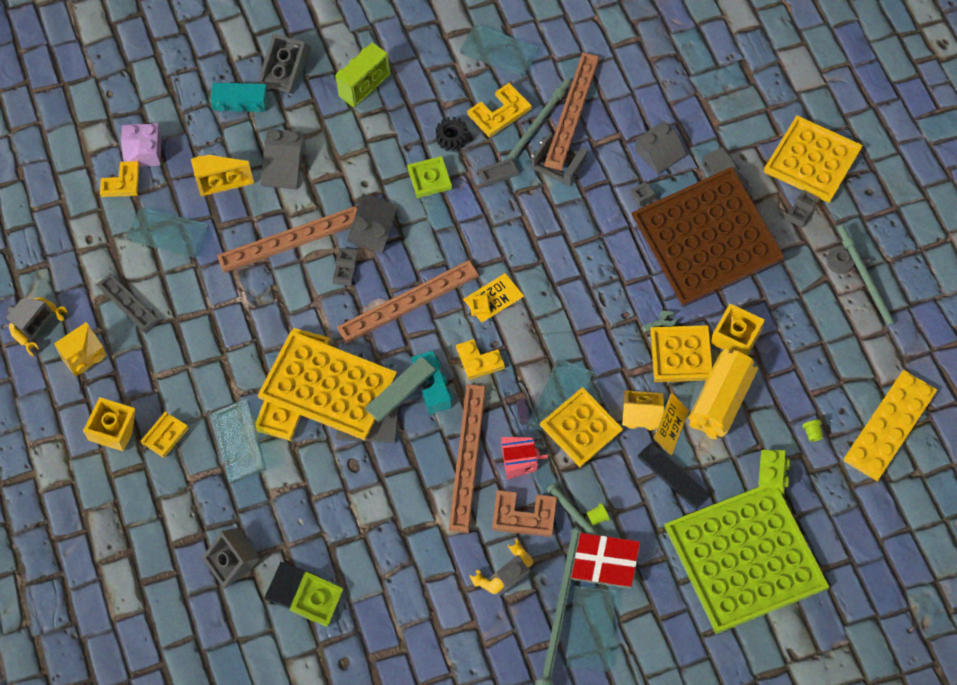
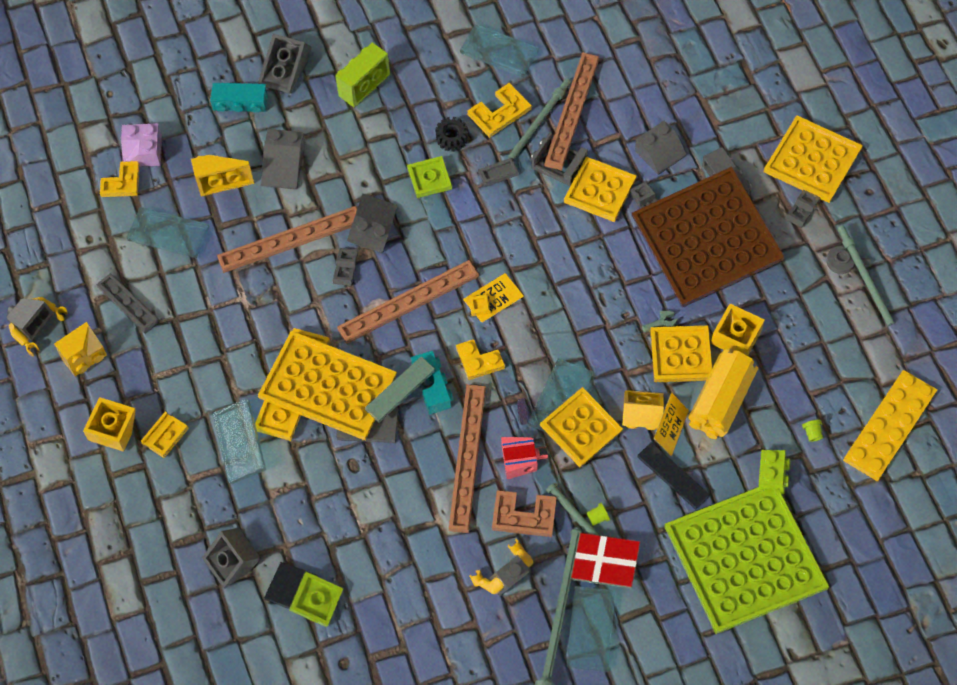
(600, 189): none -> yellow plate

